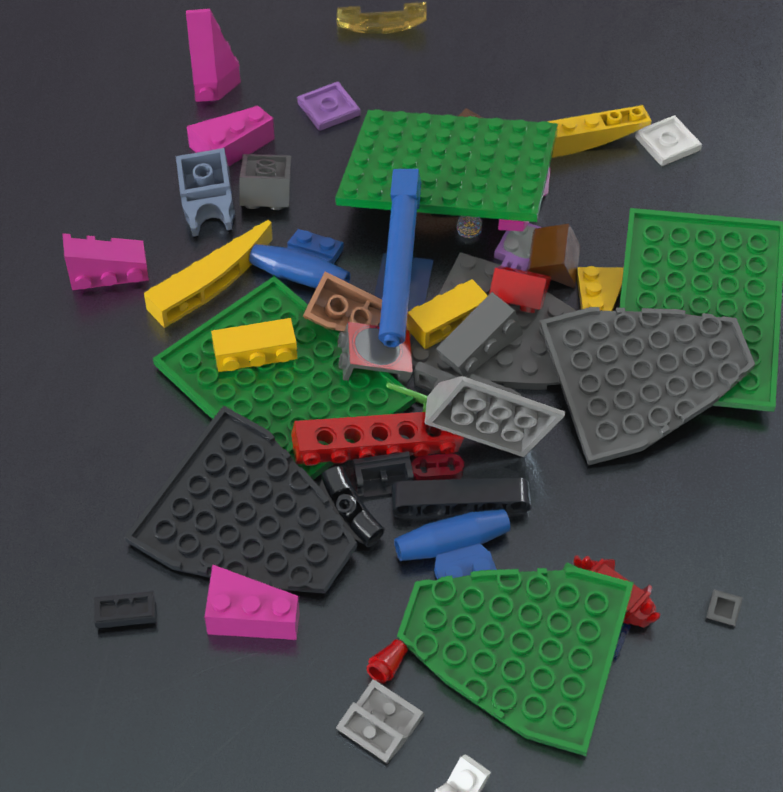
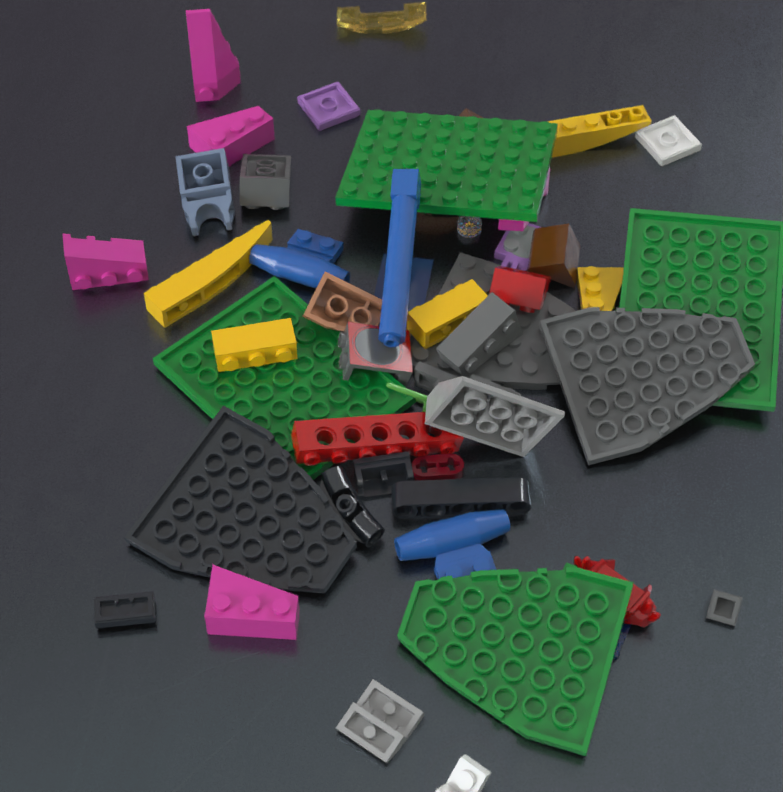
(386, 662): red cone -> none

